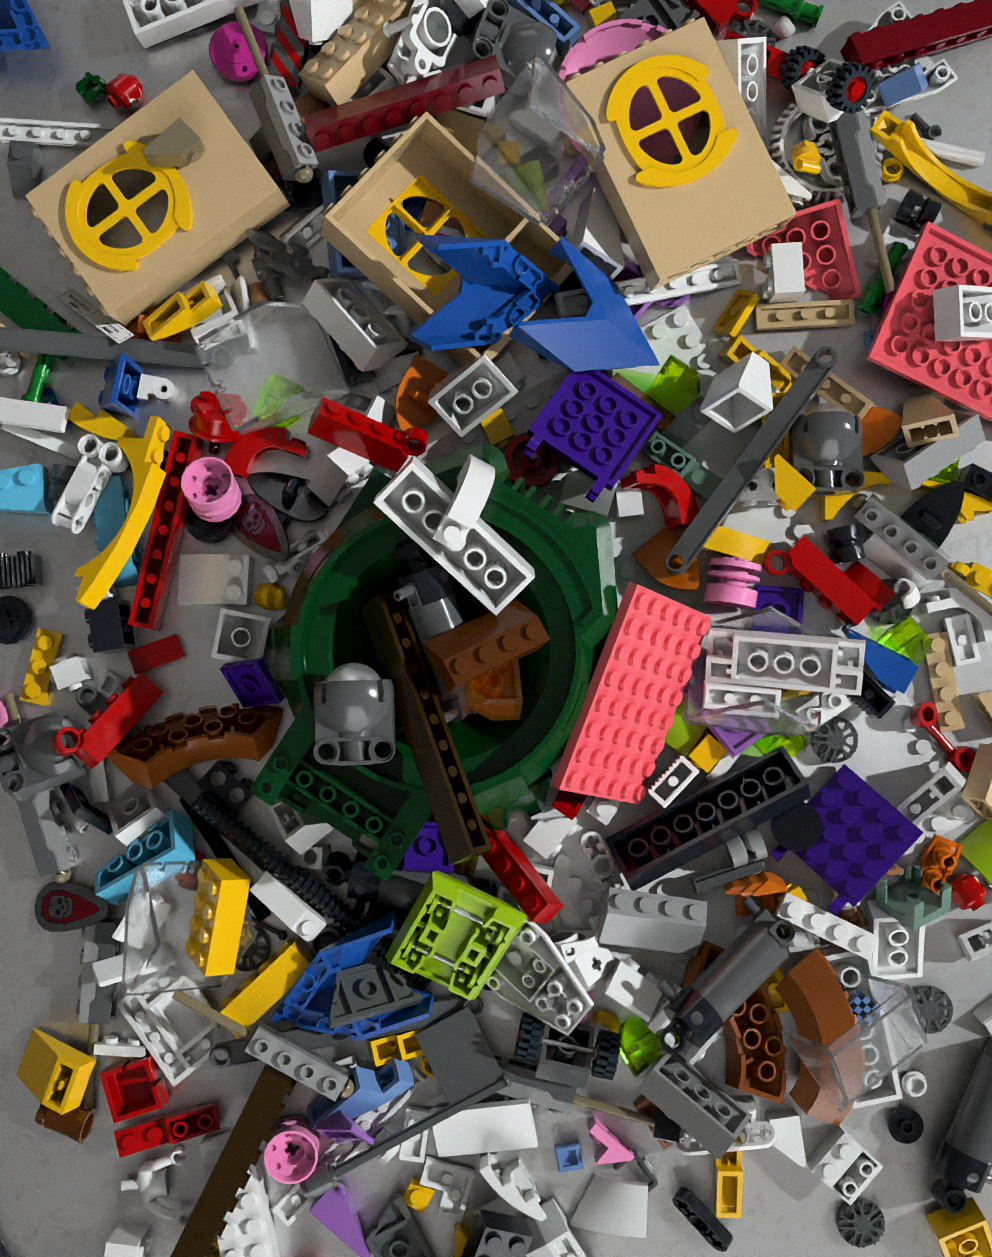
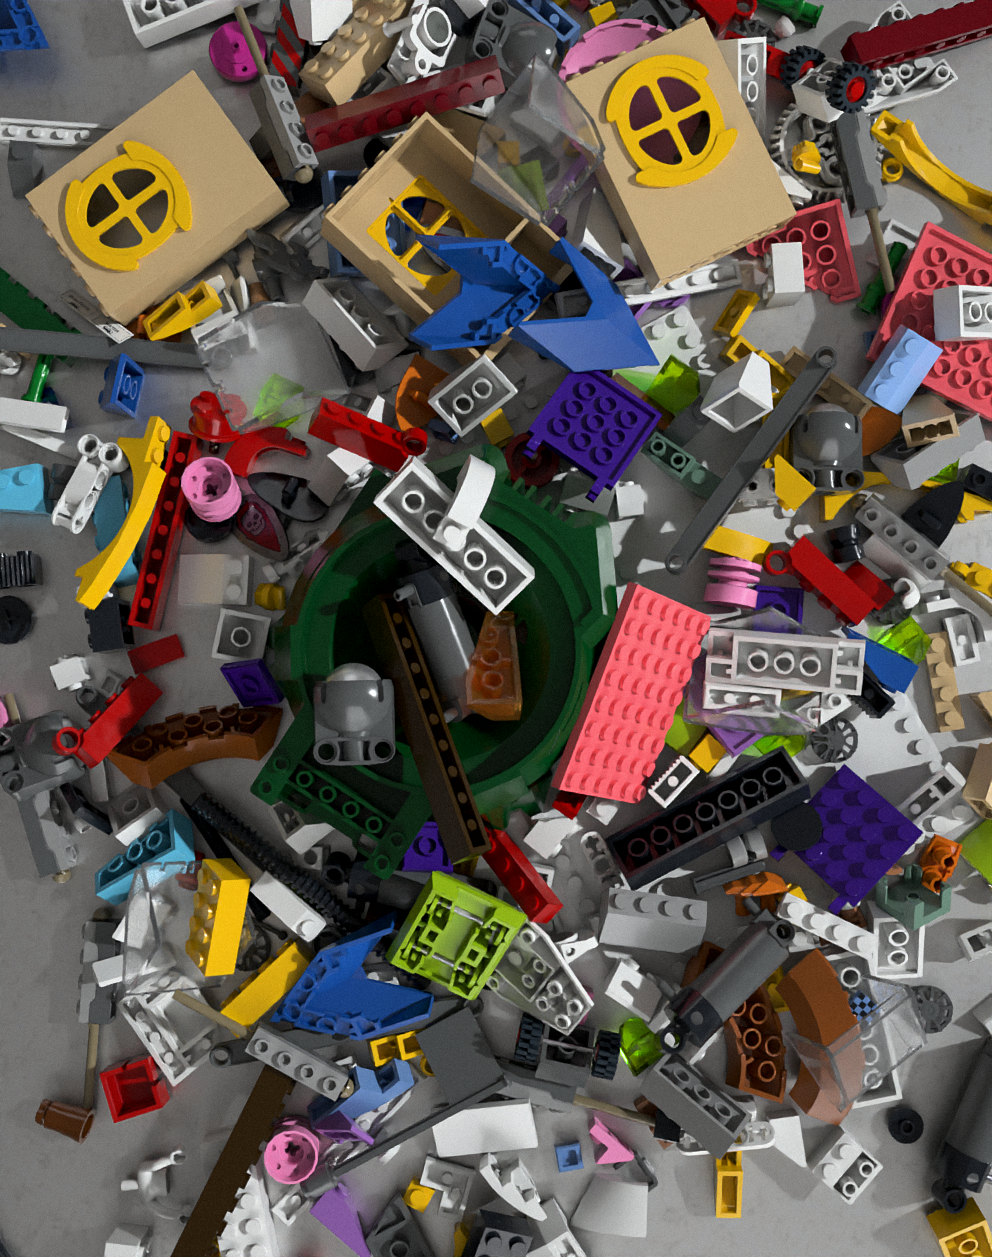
(37, 678): yellow plate -> none
(55, 1072): yellow slope -> none
(68, 907): shield -> none
(91, 87): dark green arm -> none
(102, 425): yellow slope -> none
(112, 1046): white plate -> none
(124, 92): red head -> none
(156, 387): white leg -> none
(167, 1128): red slope -> none
(174, 146): dark tan slope -> none
(224, 792): black brick -> none
(368, 992): dark grey wing -> none
(415, 1147): white plate -> none
(443, 431): none -> medium blue tile
(485, 645): reddish brown slope -> none
(592, 966): white brick -> none
(606, 1020): yellow arm -> none
(652, 558): orange shield -> none
(671, 492): red arch -> none
(702, 1219): black beam -> none
(804, 315): tan plate -> none
(861, 1223): dark grey wheel -> none
(899, 369): none -> light blue slope
(903, 85): medium blue slope -> none
(914, 1083): white plate -> none
(924, 716): red piece -> none
(926, 128): dark grey hand -> none
(927, 212): black wheel -> none
(954, 152): white axle -> none
(968, 892): red head -> none

